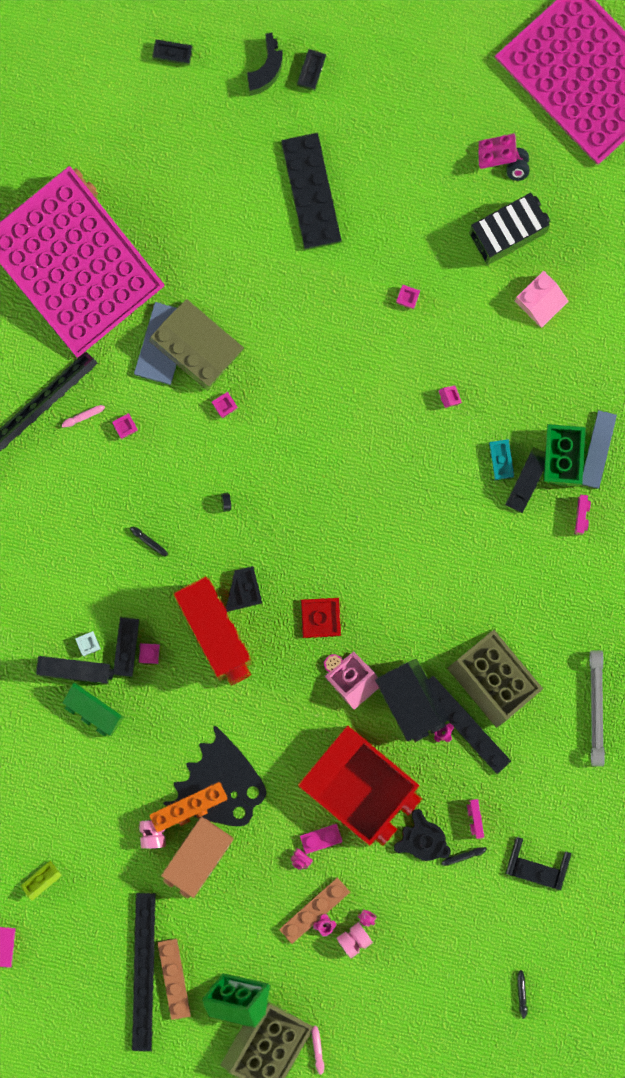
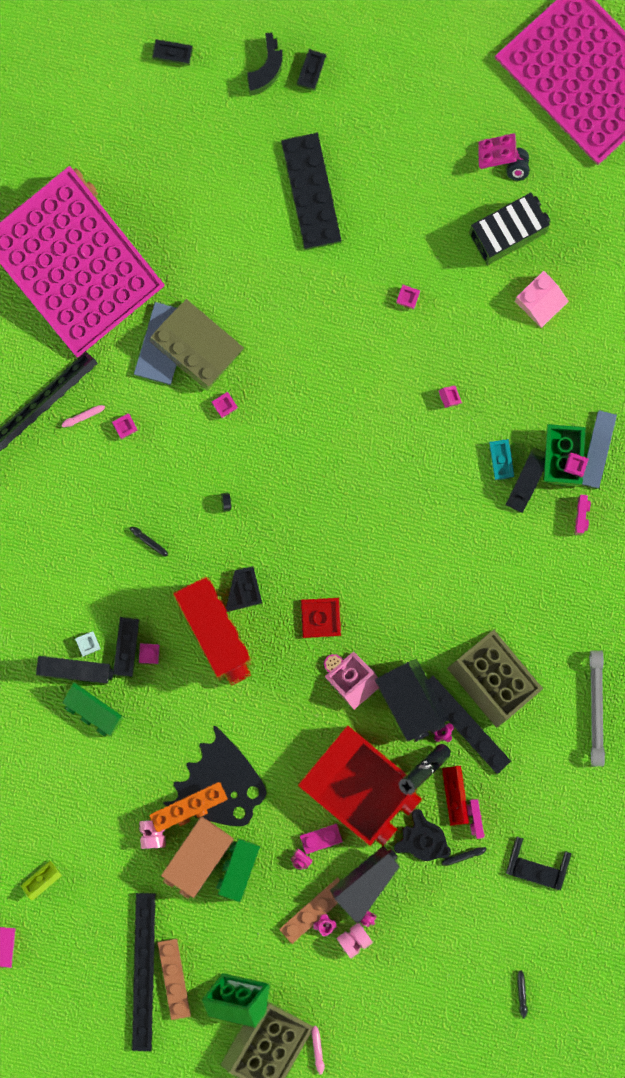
(238, 869): none -> green slope
(365, 883): none -> black slope
(424, 769): none -> black piece
(455, 795): none -> red plate
(576, 464): none -> dark pink tile

